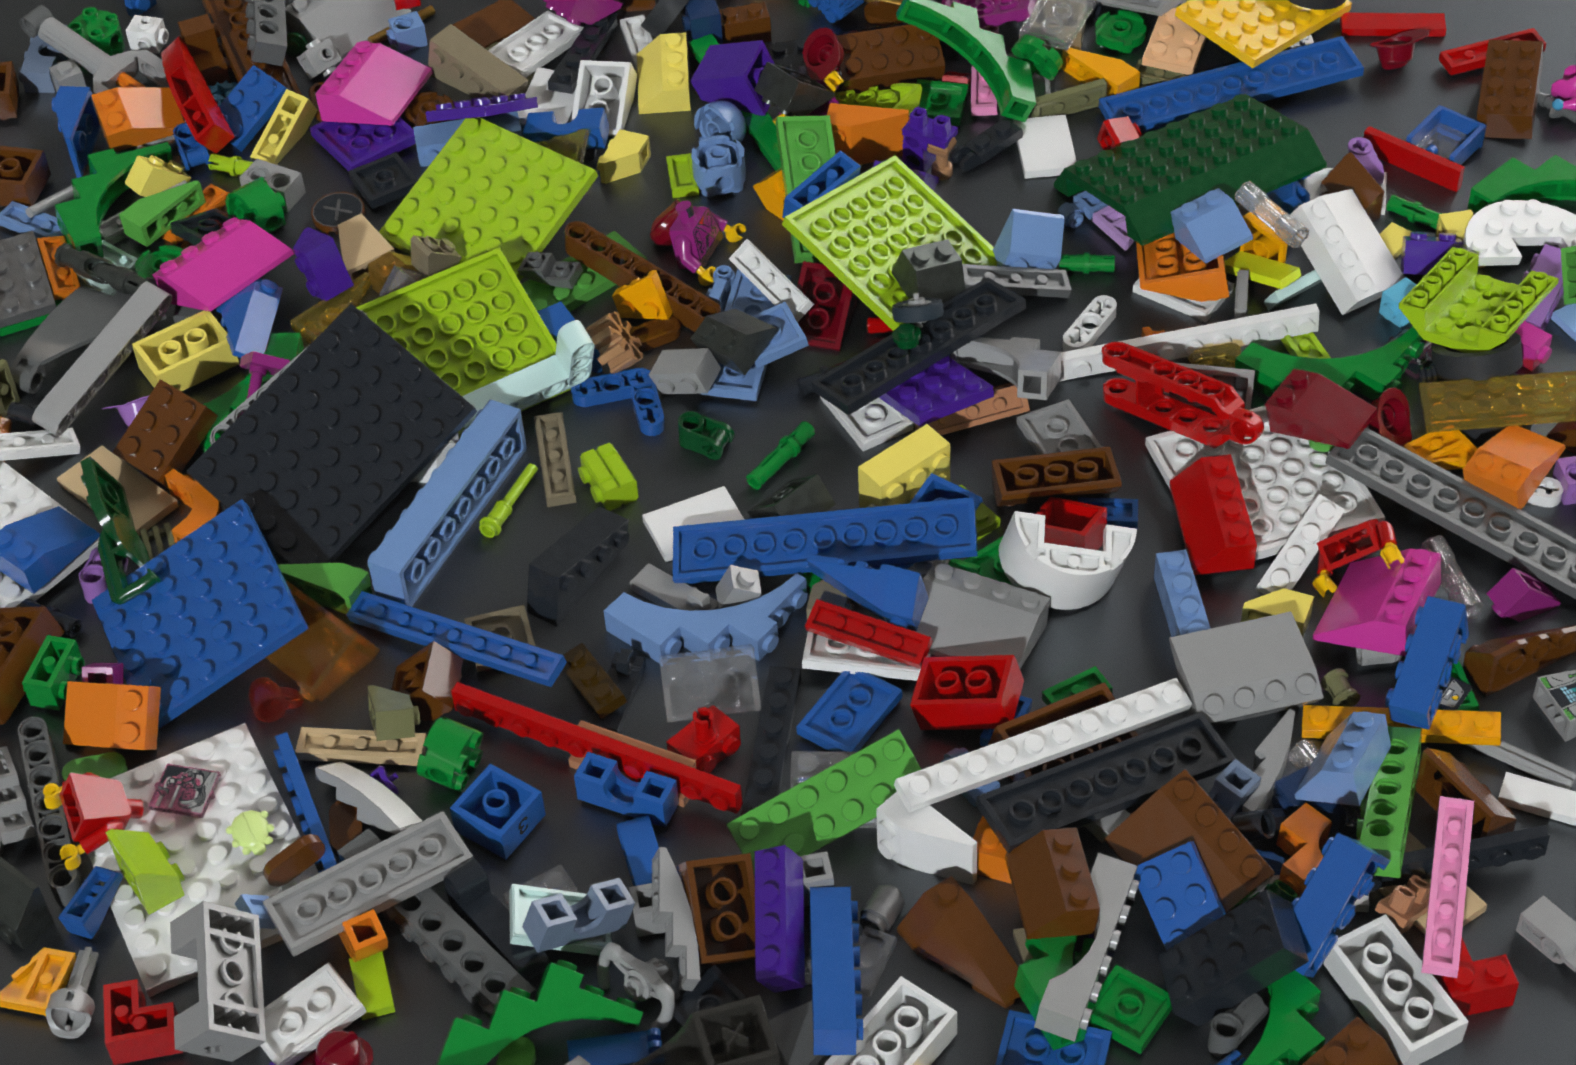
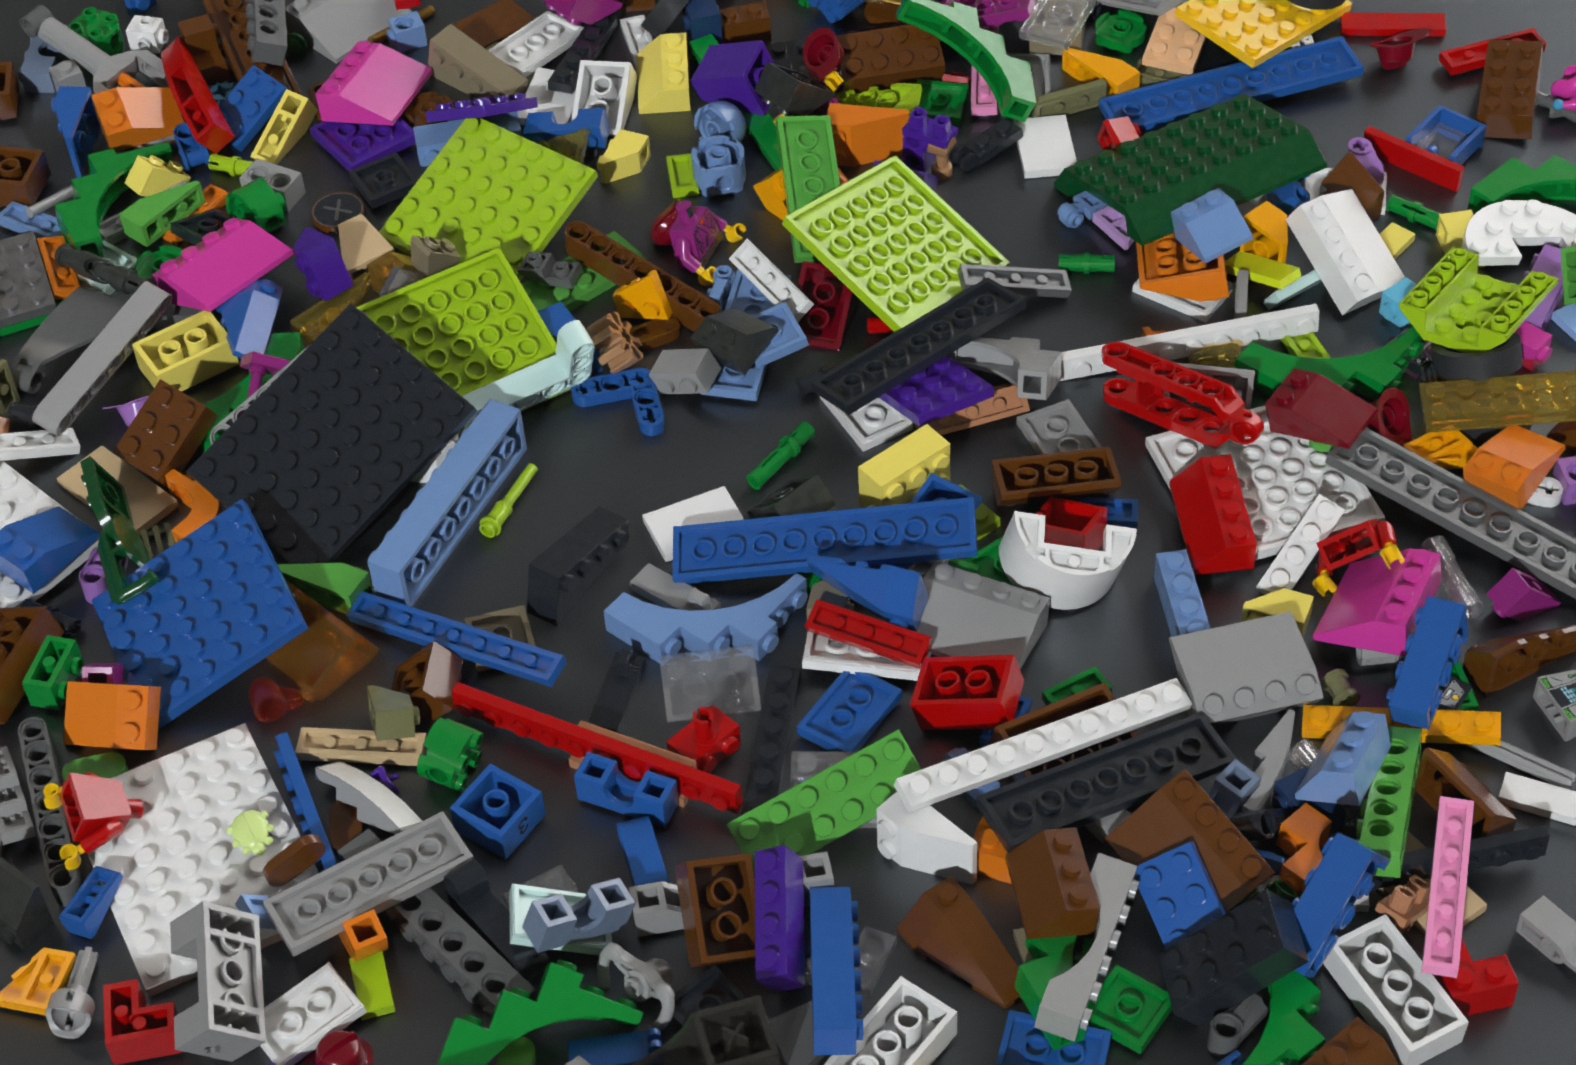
(146, 868): lime slope -> none
(184, 790): piece -> none
(320, 58): light grey brick -> none
(555, 459): dark tan tile -> none
(592, 681): dark brown plate -> none
(608, 477): lime brick -> none
(672, 909): light grey slope -> none
(702, 434): dark green piece -> none
(737, 587): light grey brick -> none
(827, 178): blue brick -> none
(882, 908): flat silver brick -> none
(906, 336): dark green plate -> none
(917, 310): black wheel -> none
(931, 271): pearl dark grey slope -> none
(1030, 240): medium blue slope -> none
(1042, 61): green plate -> none
(1108, 309): white beam -> none
(1282, 223): clear axle -> none
(1424, 252): dark purple brick -> none

